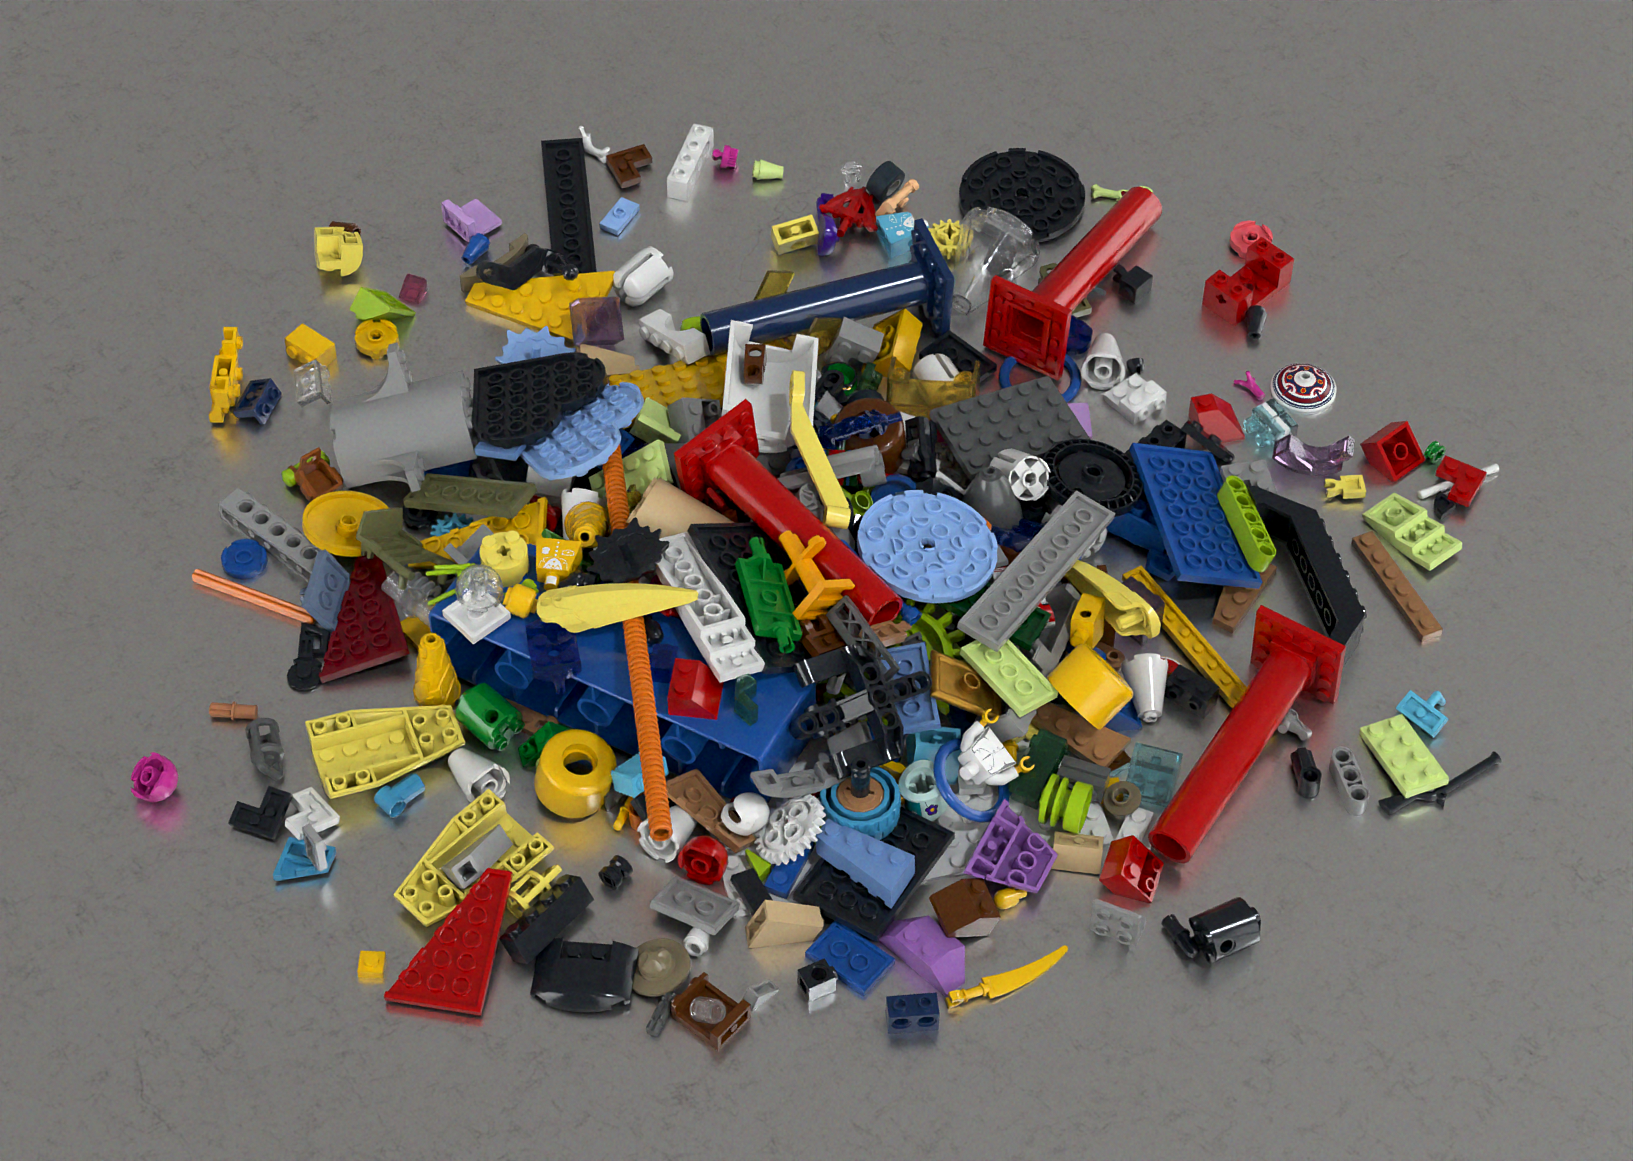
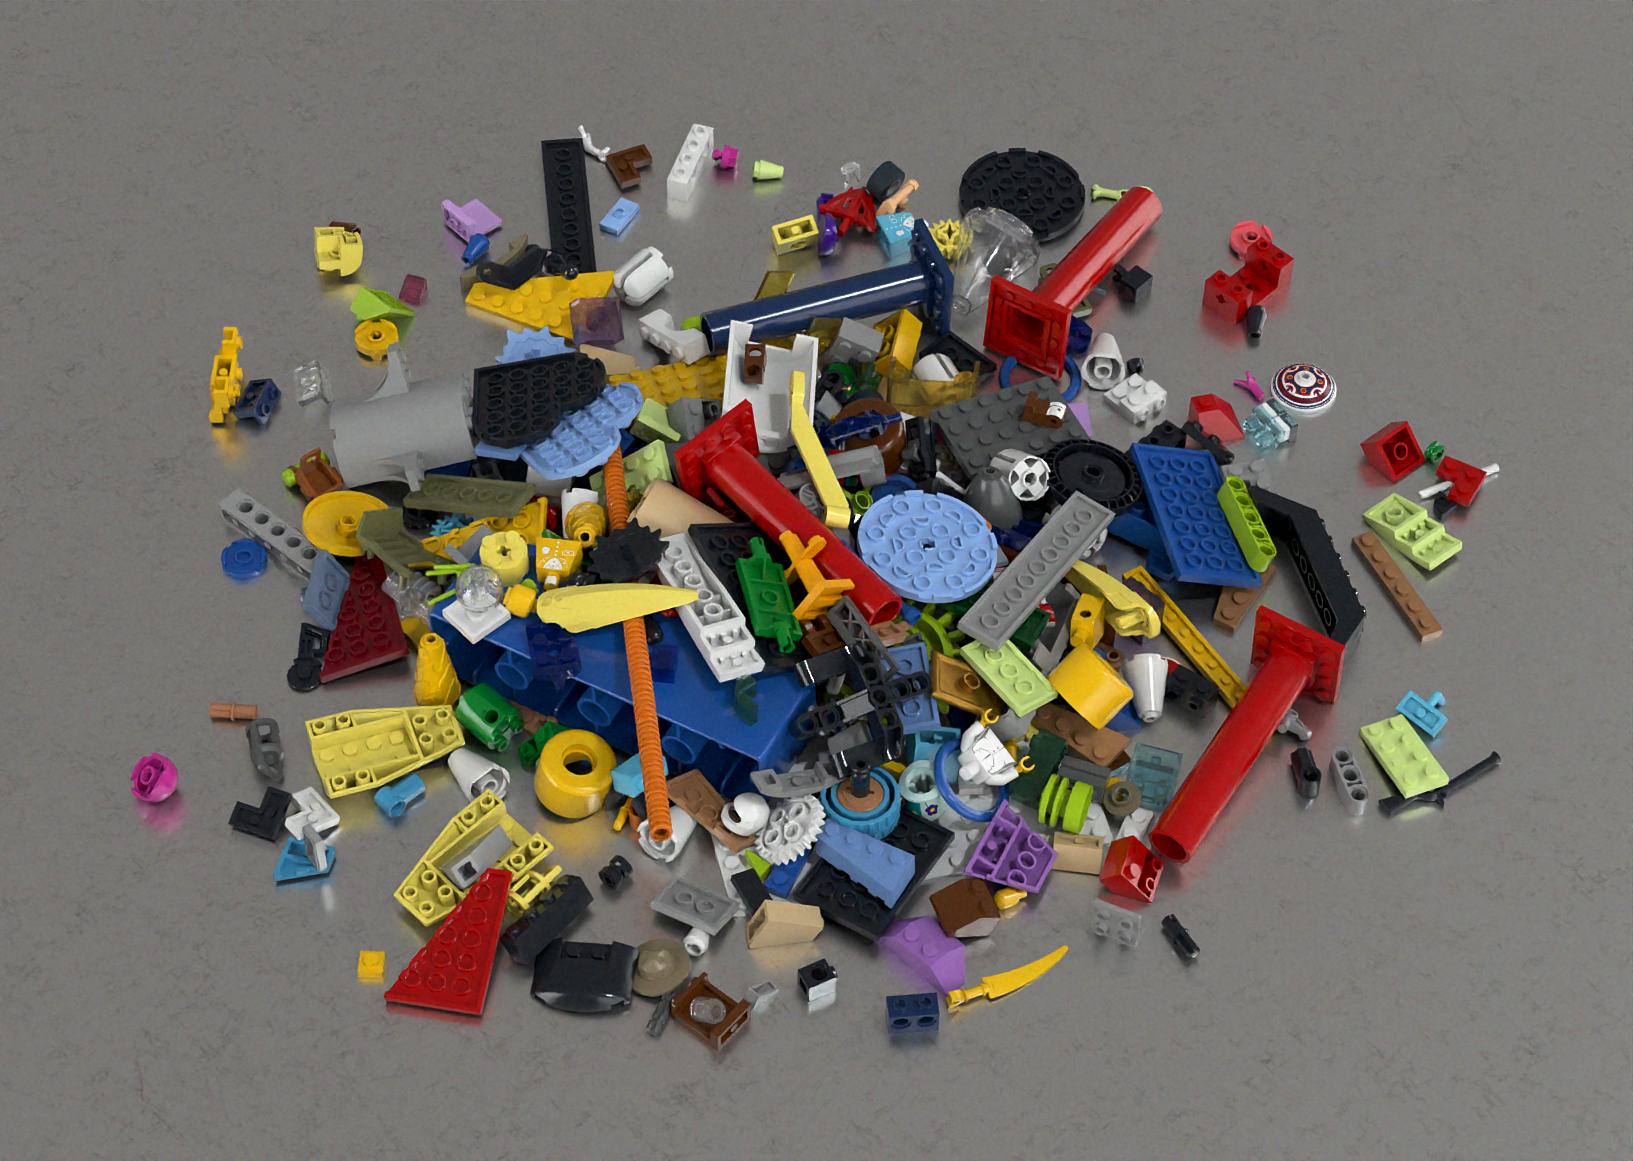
(252, 596): orange axle -> none
(309, 345): yellow brick -> none
(694, 690): red slope -> none
(703, 859): red cylinder -> none
(853, 957): blue tile -> none
(1044, 412): none -> reddish brown leg
(1226, 929): black cylinder -> none
(1312, 460): clear purple arch -> none
(1349, 486): light yellow plate -> none

